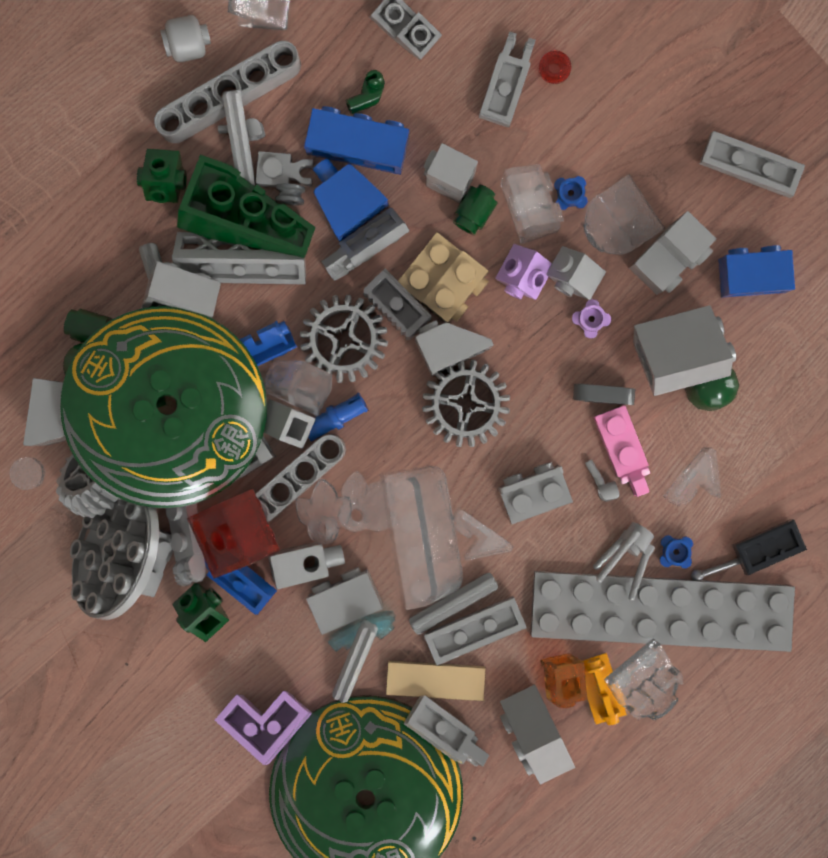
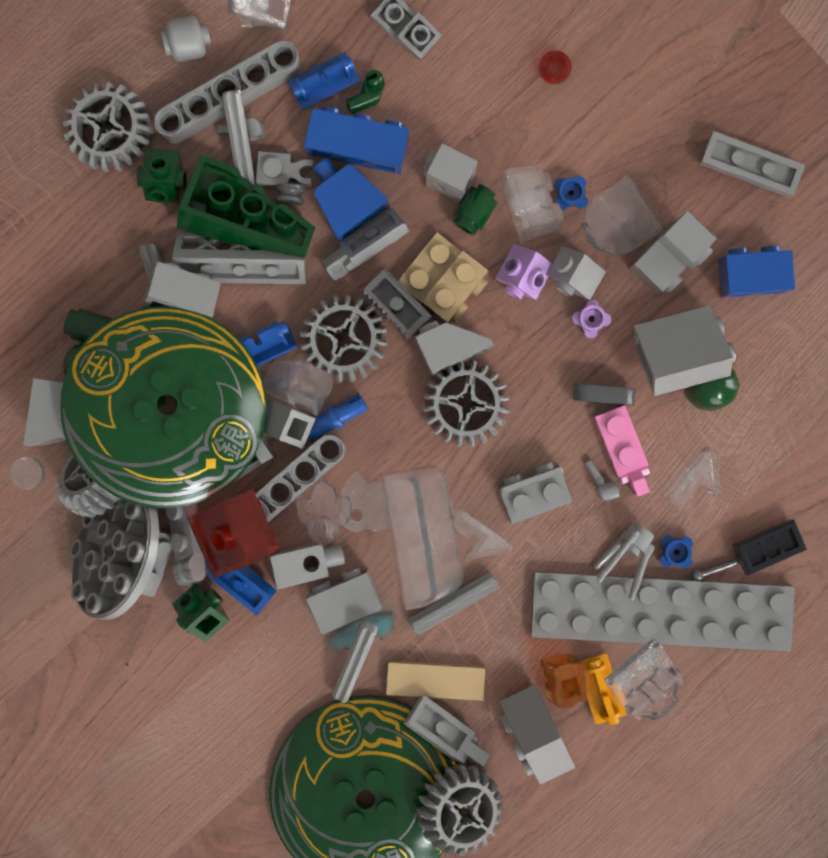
(114, 102): none -> light grey gear
(263, 733): lavender brick -> none
(324, 80): none -> blue hinge
(473, 789): none -> light grey gear
(475, 630): light grey plate -> none
(506, 83): light grey hinge -> none

